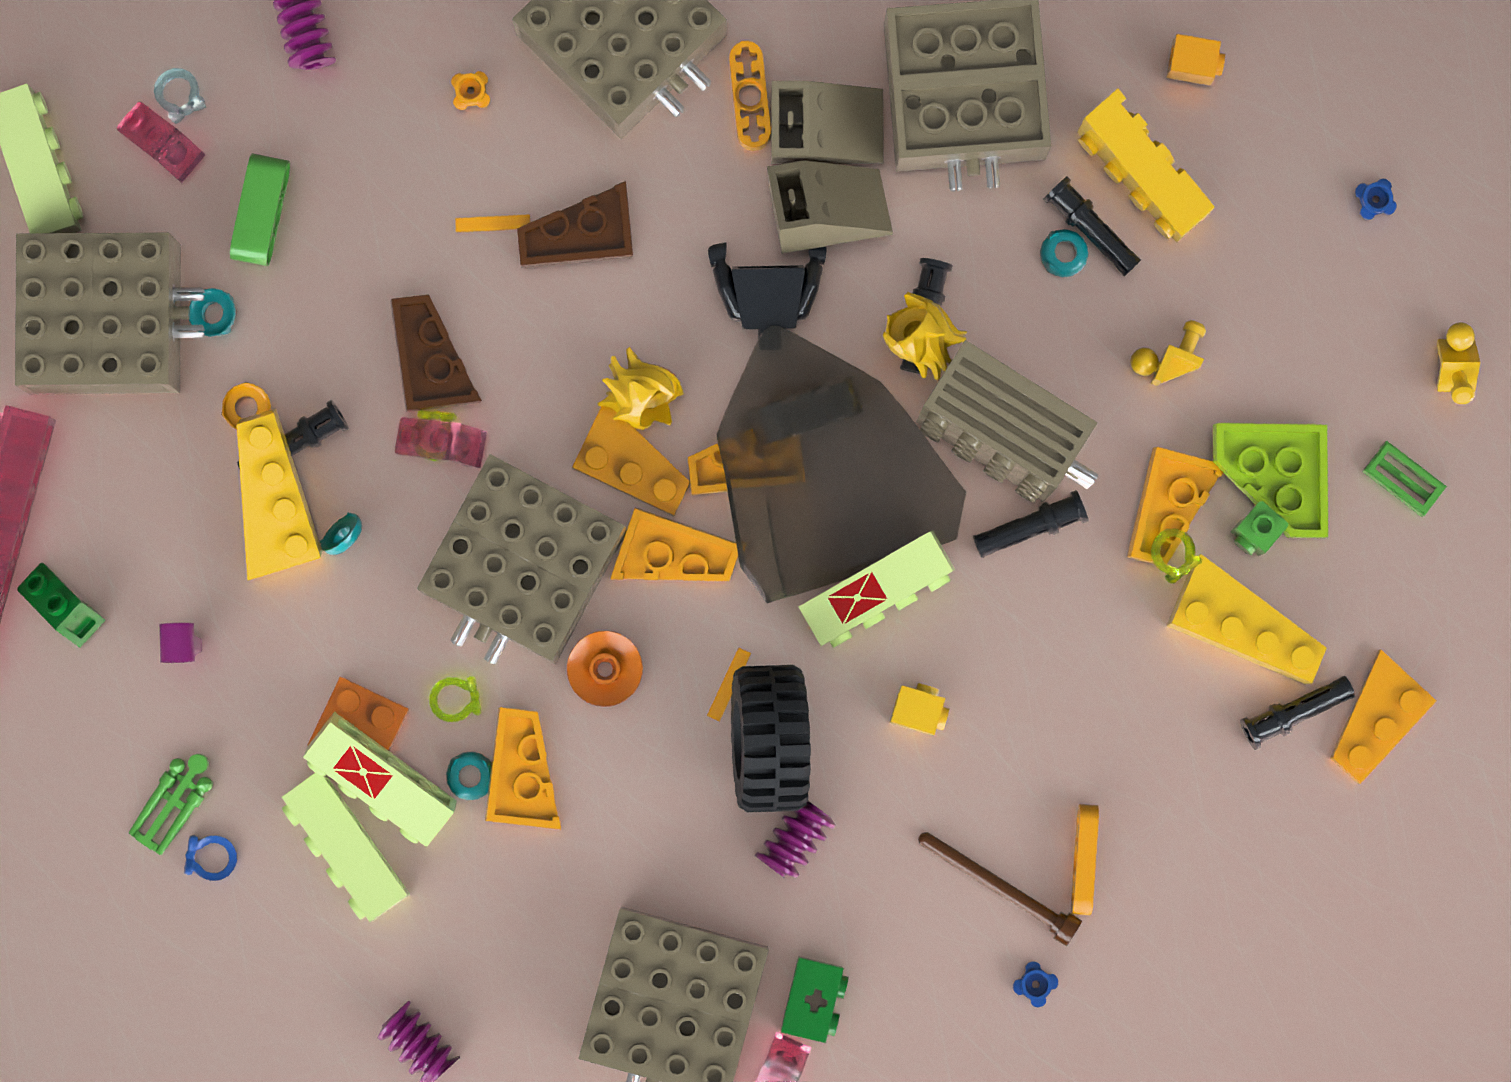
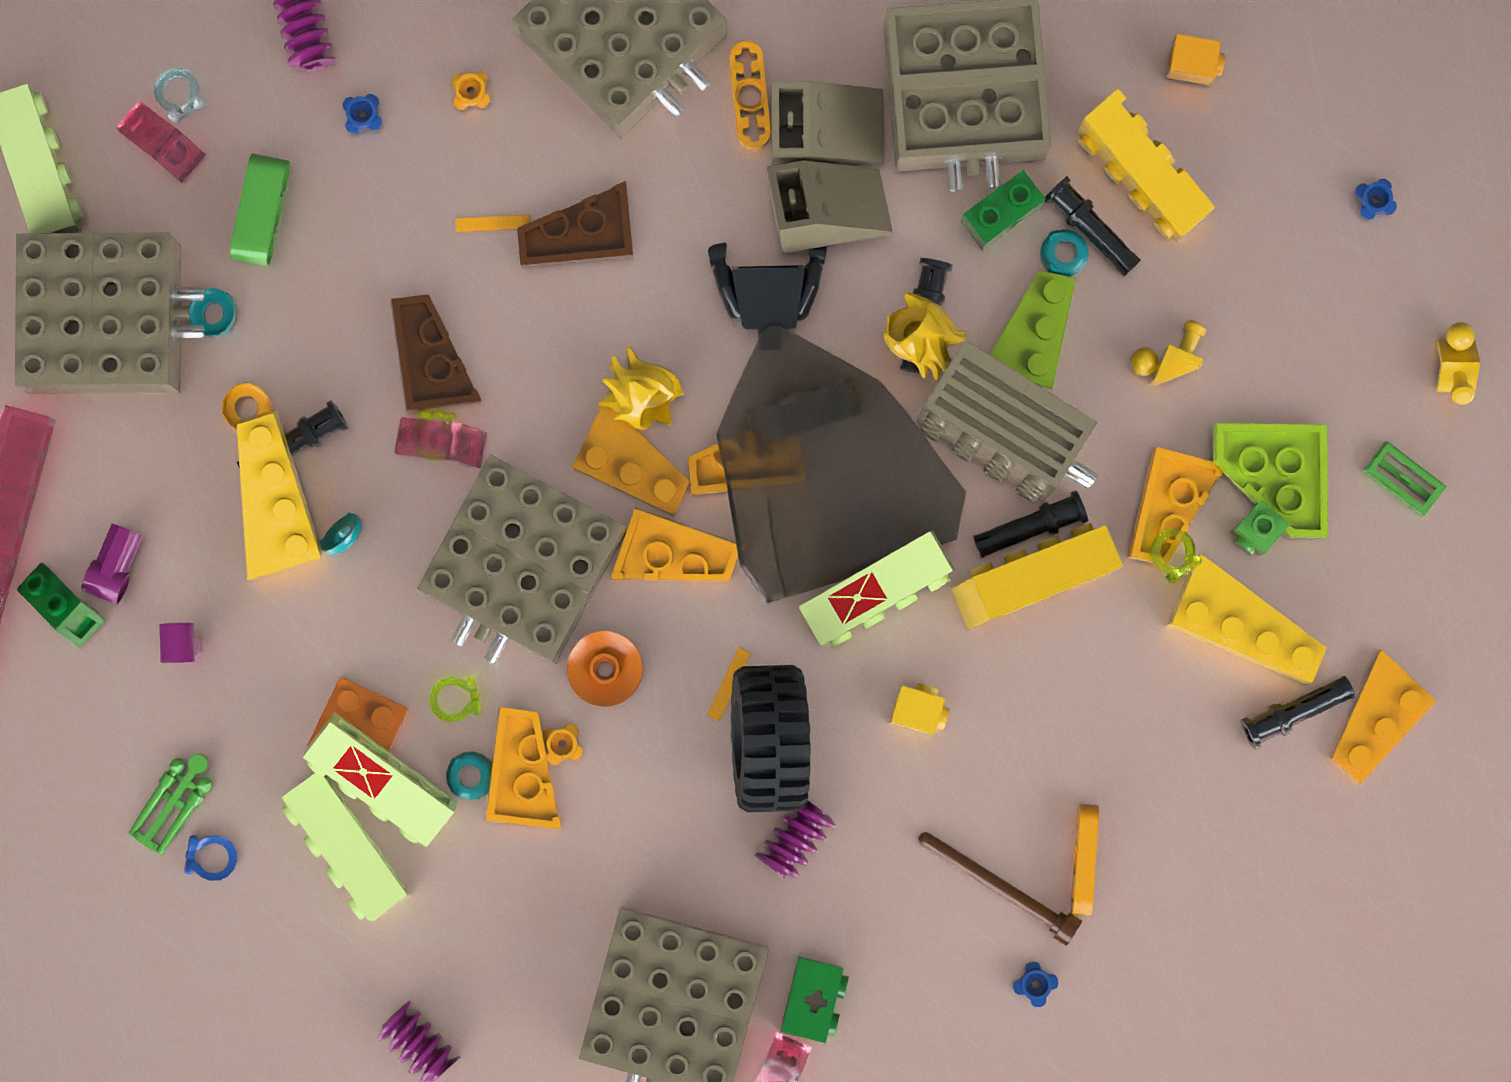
(109, 574): none -> magenta piece
(354, 106): none -> blue plate
(571, 750): none -> light orange plate
(1003, 210): none -> green brick
(1036, 576): none -> yellow wedge
(1037, 329): none -> lime wing

